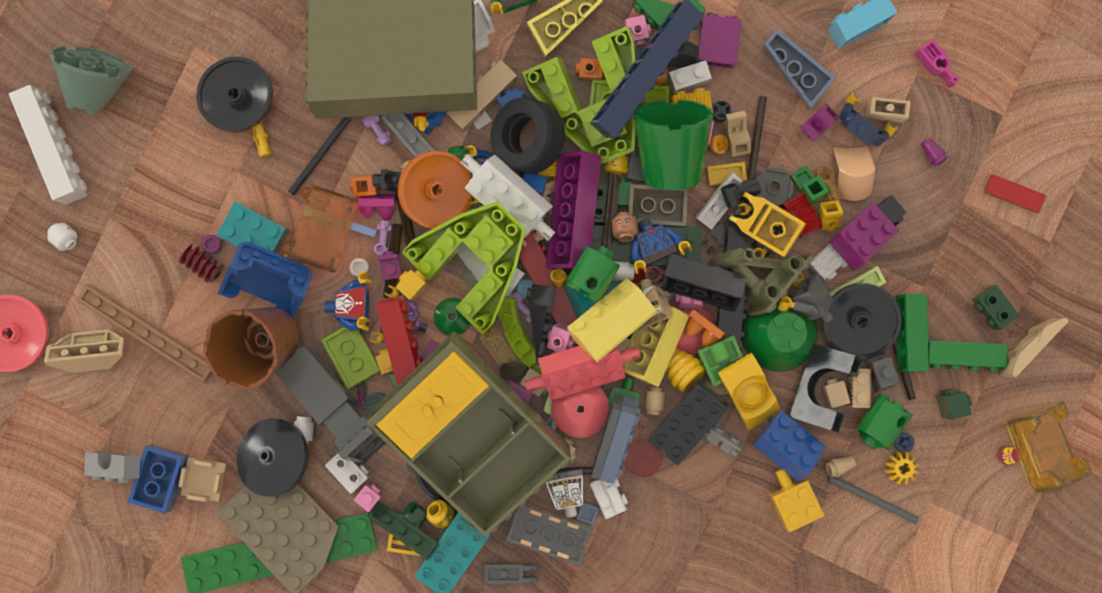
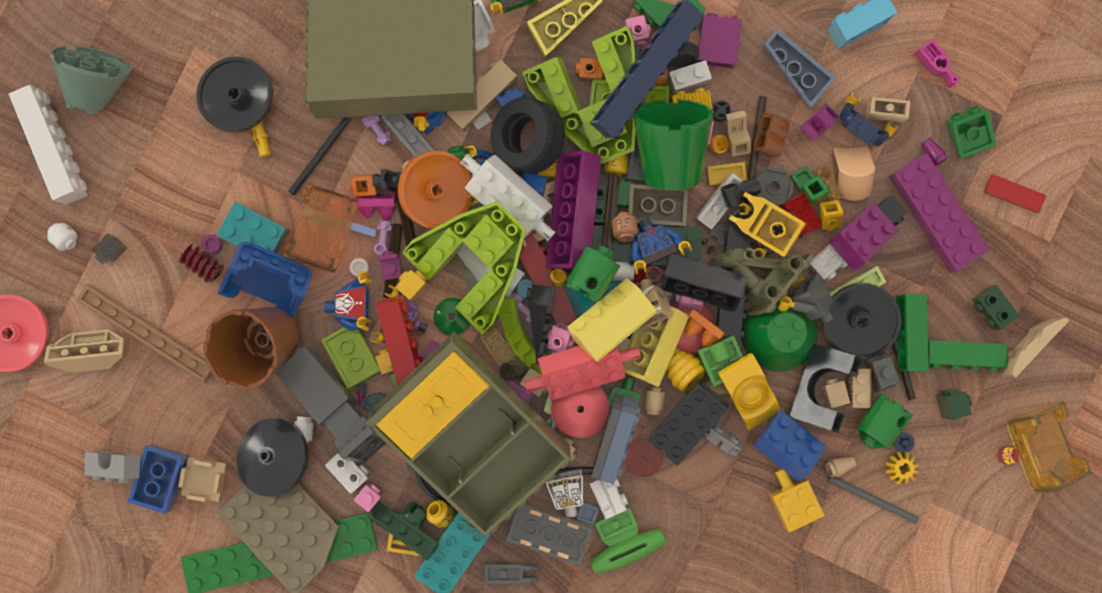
(108, 249): none -> clear smoke brick
(624, 542): none -> bright green plate
(771, 135): none -> dark orange brick
(939, 213): none -> magenta brick
(971, 131): none -> green plate

